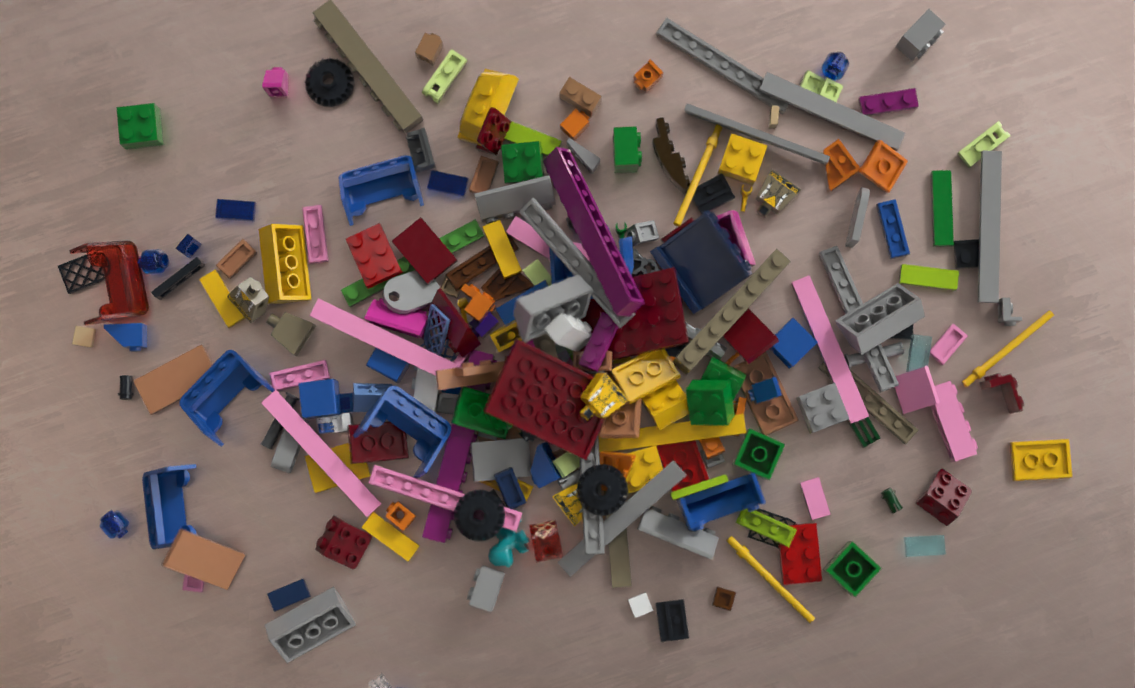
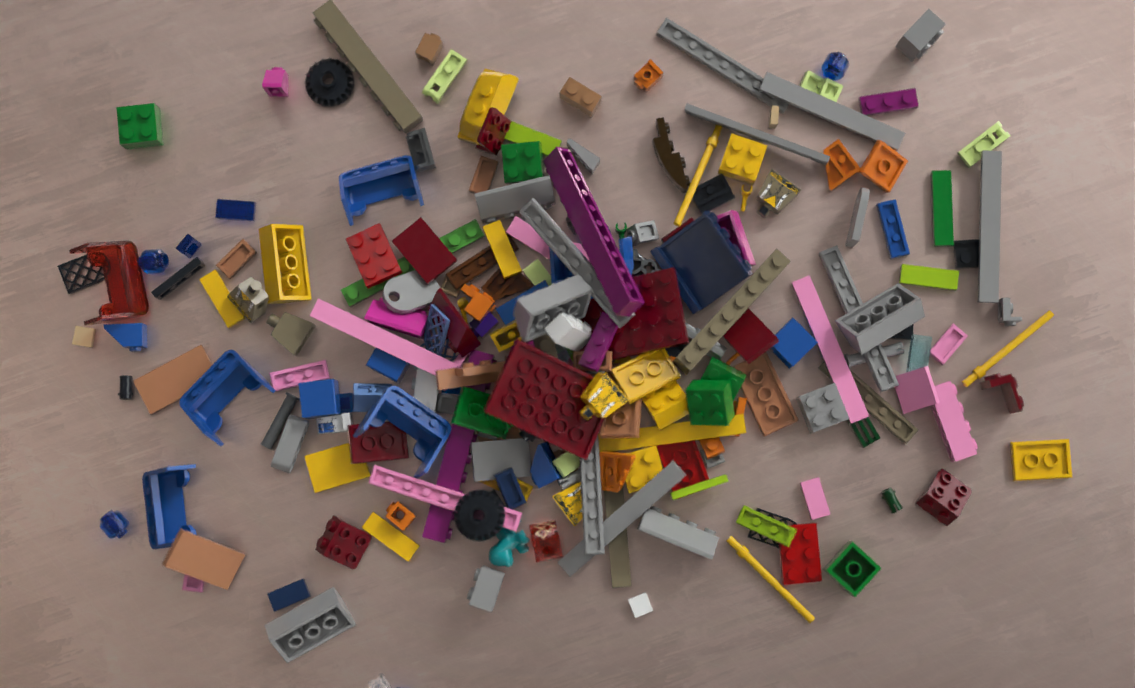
(315, 234): bright pink tile -> none
(321, 453): bright pink tile -> none
(447, 183): clear blue tile -> none
(575, 124): orange brick -> none
(616, 489): black gear -> none
(625, 149): green brick -> none
(672, 620): black plate -> none
(721, 501): blue windscreen -> none
(723, 598): reddish brown tile -> none
(758, 454): green brick -> none
(764, 391): blue slope -> none
(924, 545): clear light blue tile -> none

